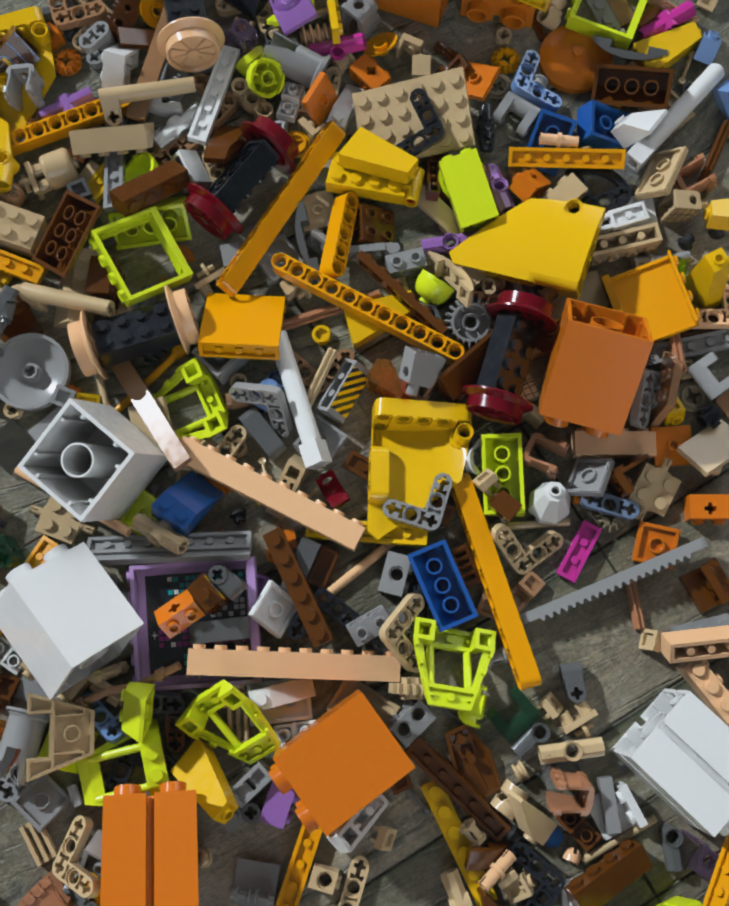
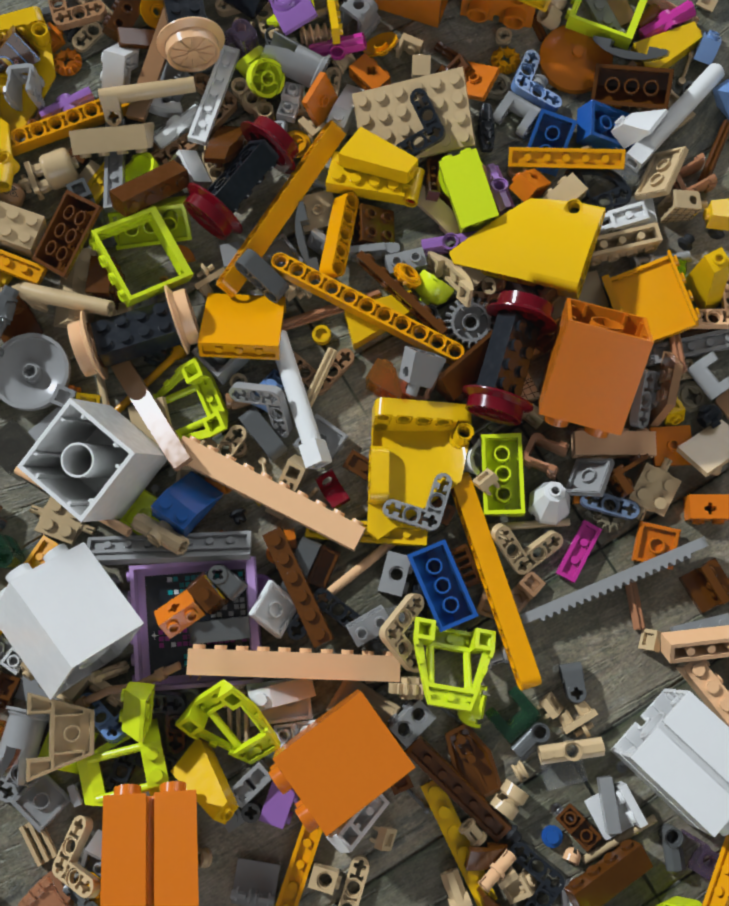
(6, 409): tan bush -> none
(103, 40): light grey connector -> none
(261, 275): none -> dark grey beam
(343, 390): brick -> none
(407, 275): none -> light orange gear
(504, 505): reddish brown brick -> none
(531, 820): tan slope -> none
(558, 140): light nougat pin -> none
(562, 803): nougat piece -> none

